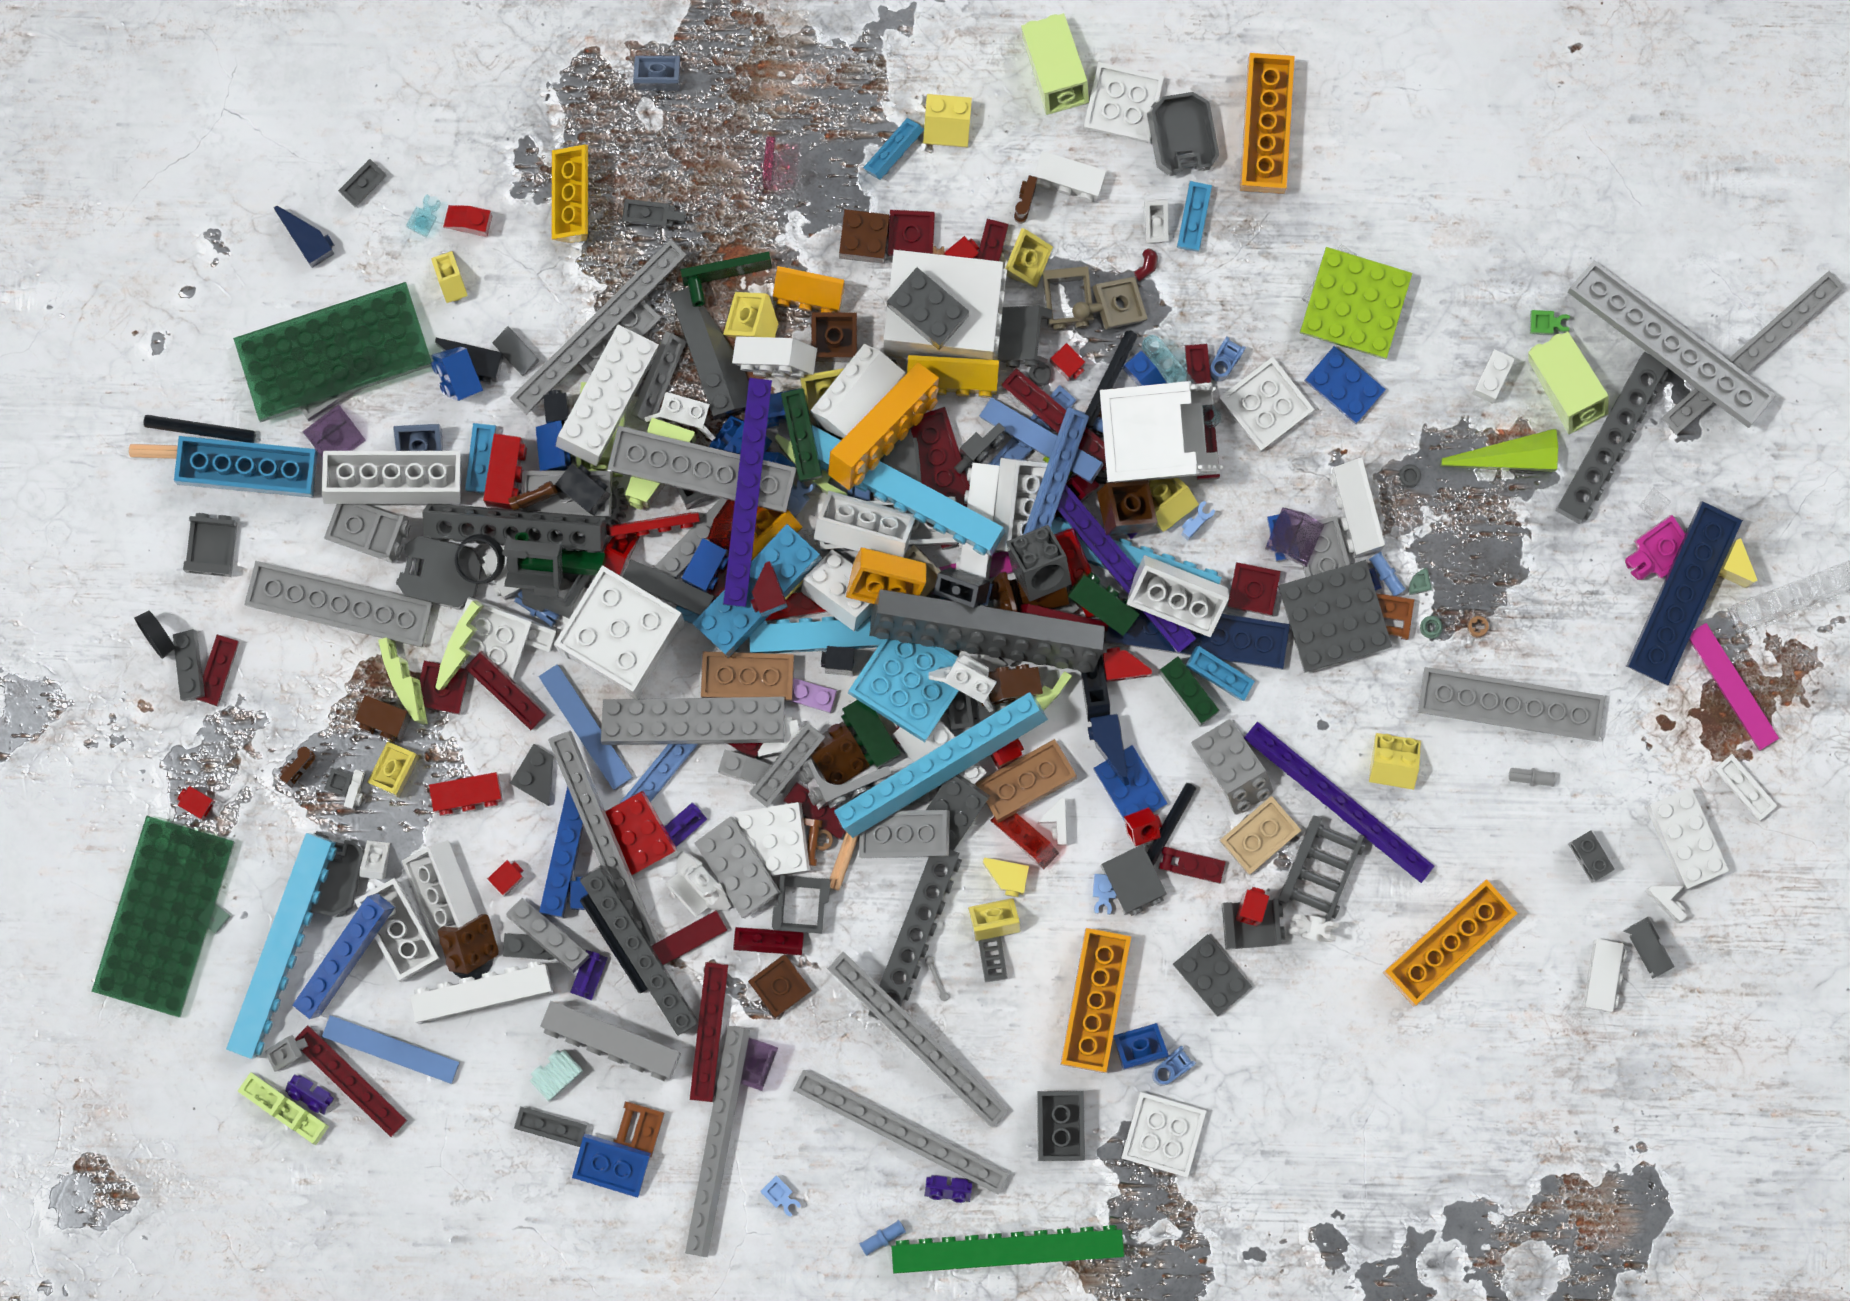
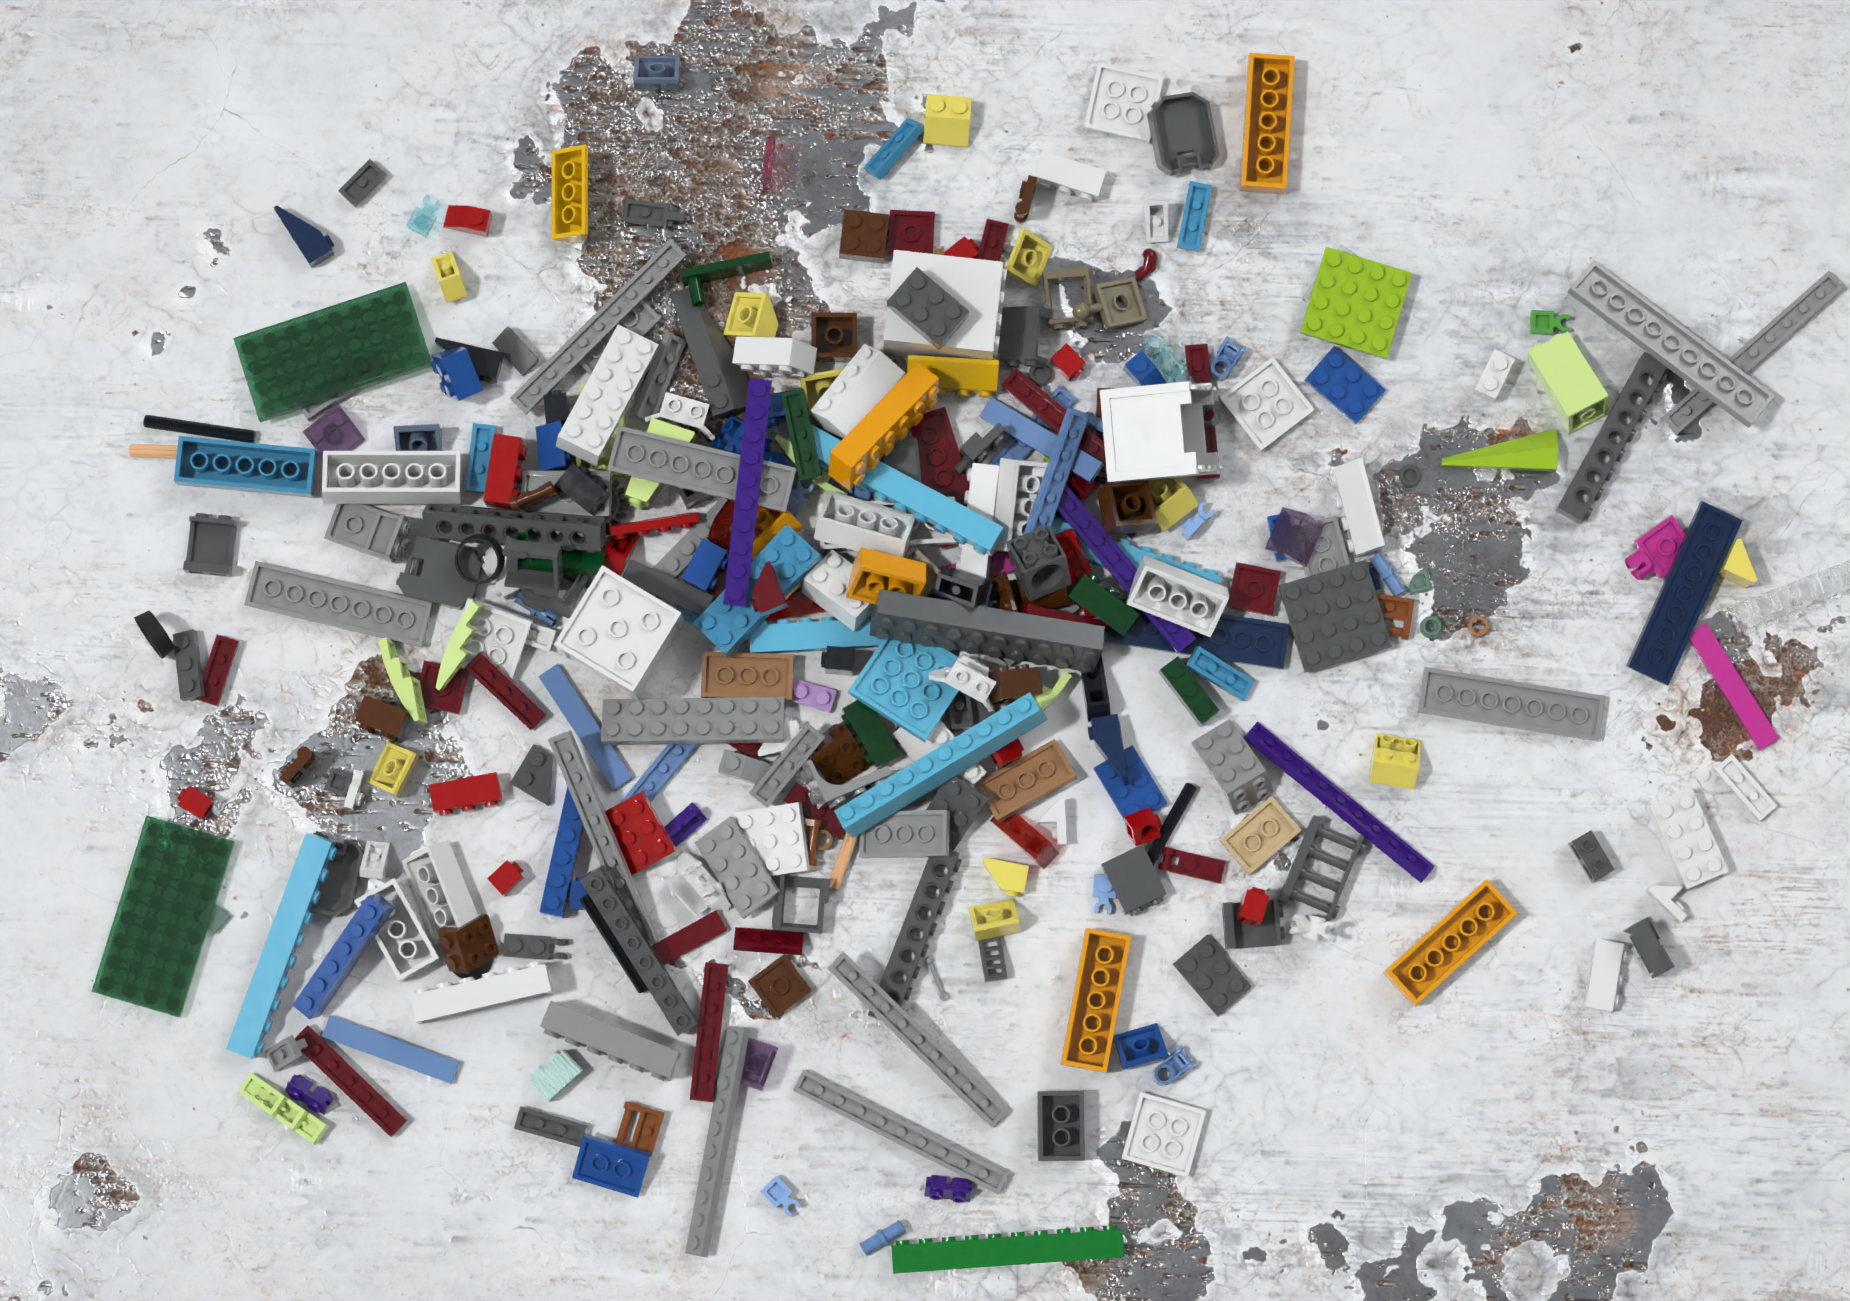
(547, 935): light grey plate -> none
(589, 975): dark purple hinge -> none
(807, 290): light orange slope -> none
(1055, 63): yellowish green slope -> none
(1111, 375): black axle -> none
(1123, 666): red slope -> none
(1532, 776): light grey axle -> none

